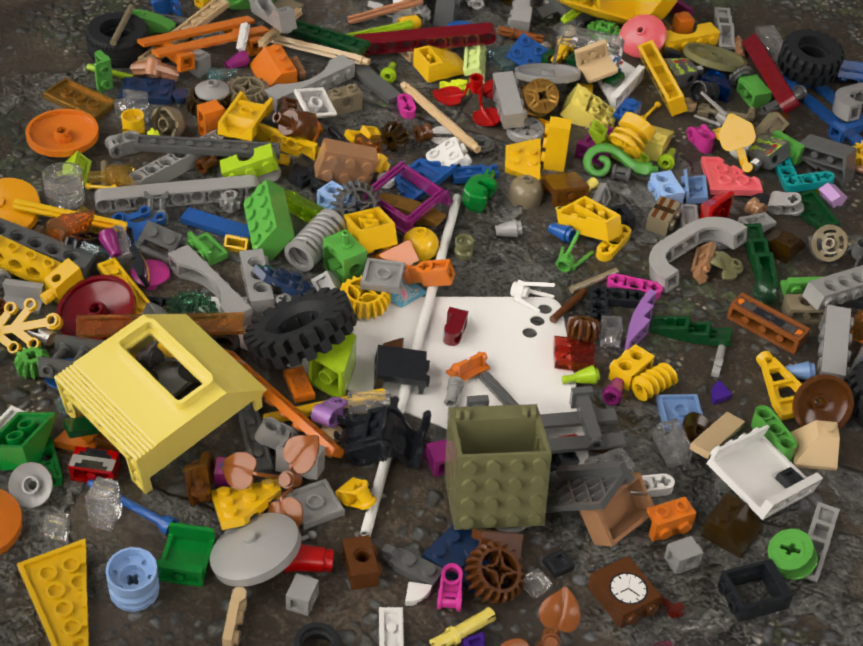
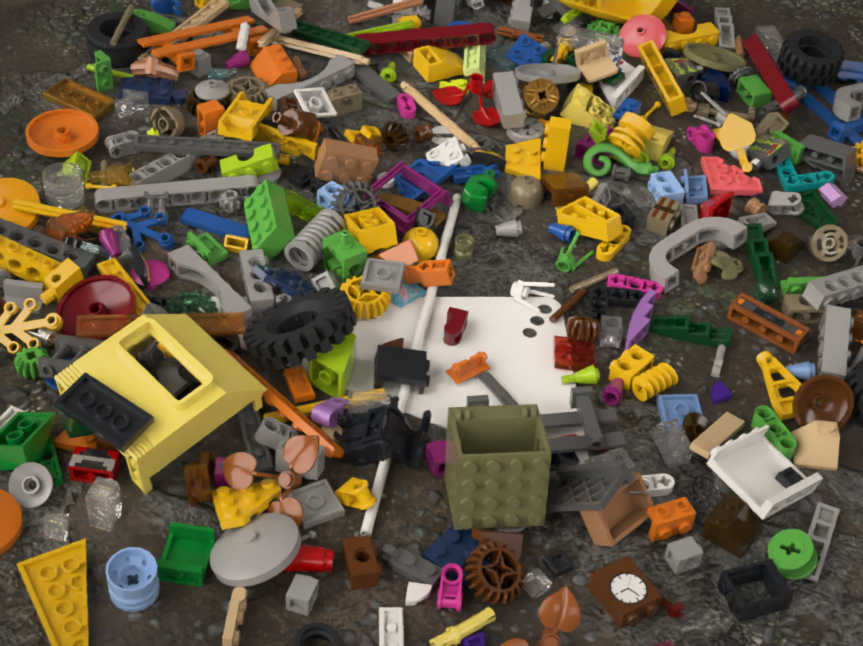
(104, 412): none -> black plate
(133, 120): yellow wheel -> none
(160, 237): dark grey plate -> none
(161, 521): blue piece -> none
(382, 164): yellow gear -> none
(424, 218): none -> black tile
(454, 388): light grey pin -> none
(484, 155): none -> black slope

